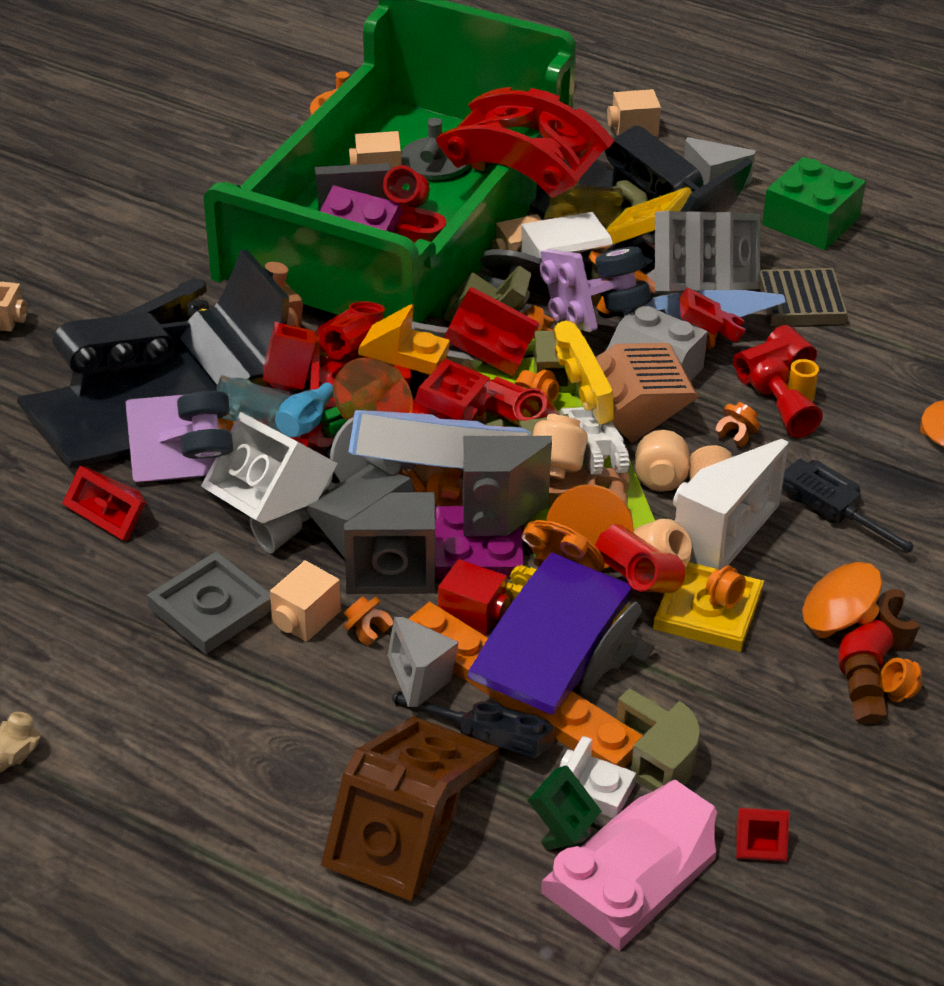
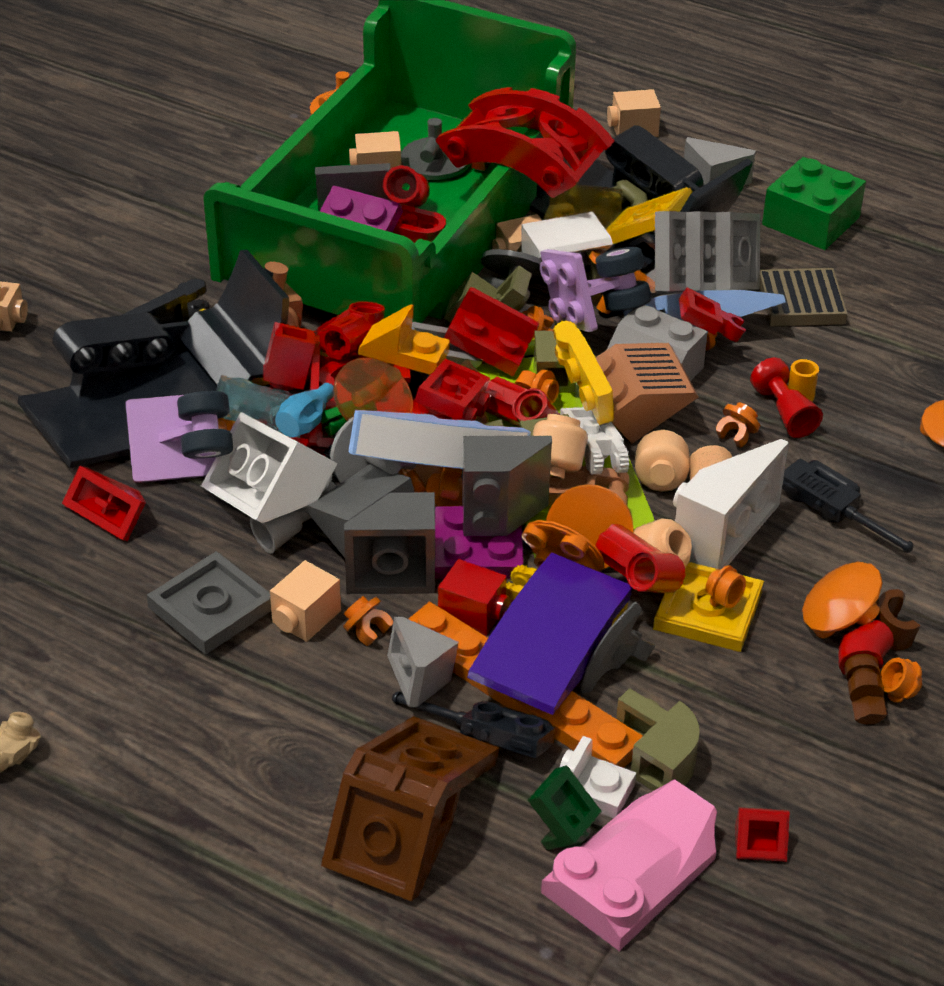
(782, 344): red piece -> none

